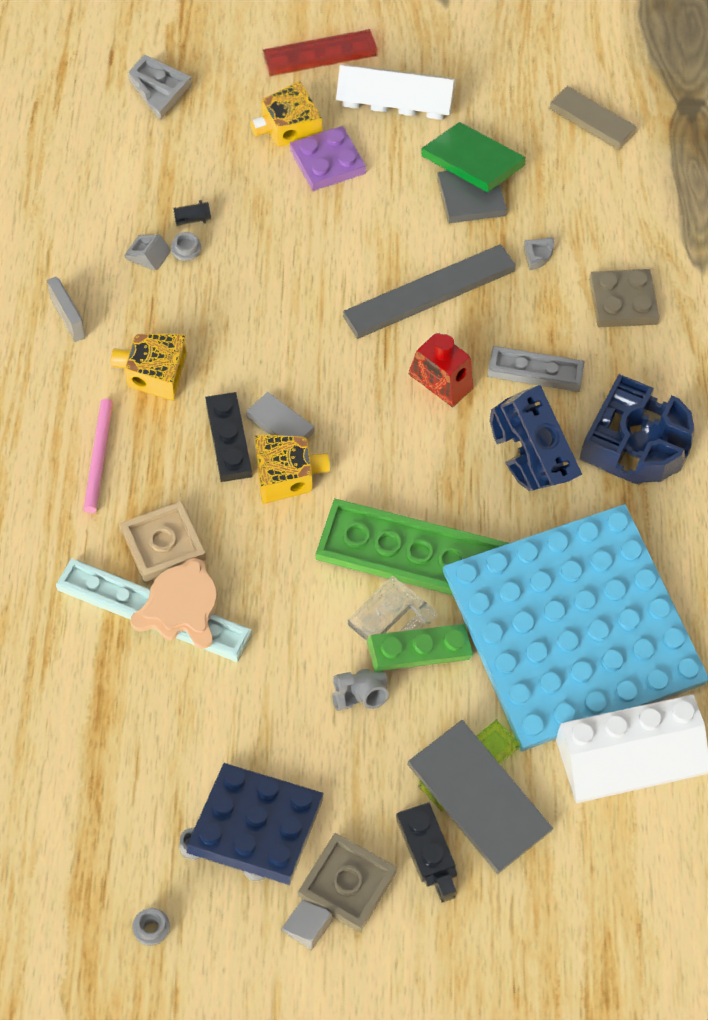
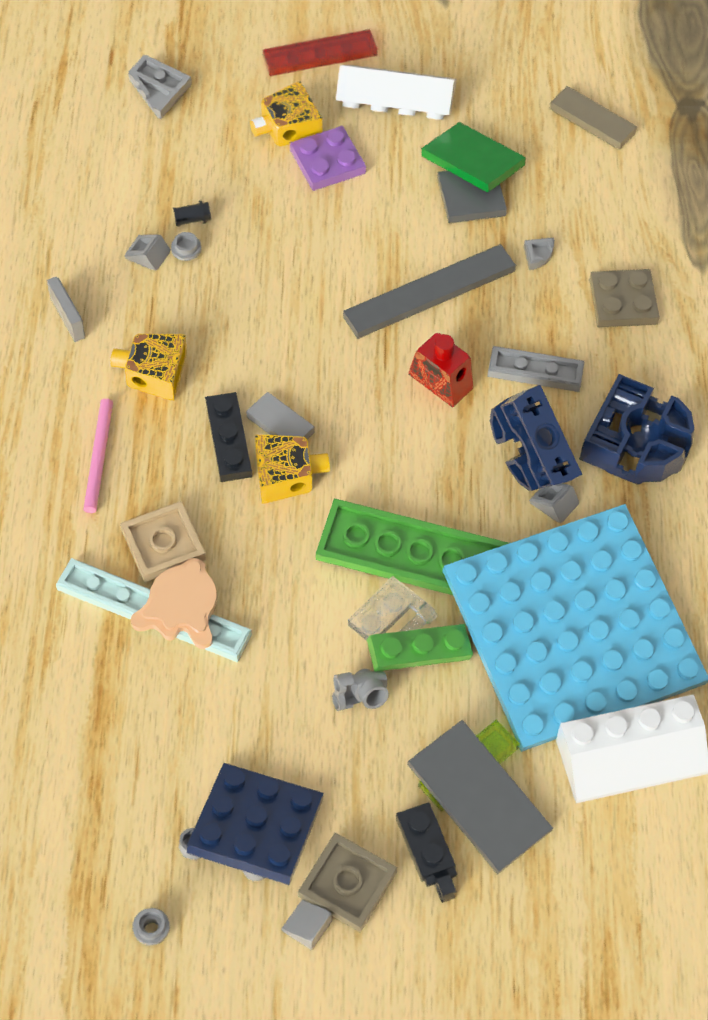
(556, 501): none -> light grey slope

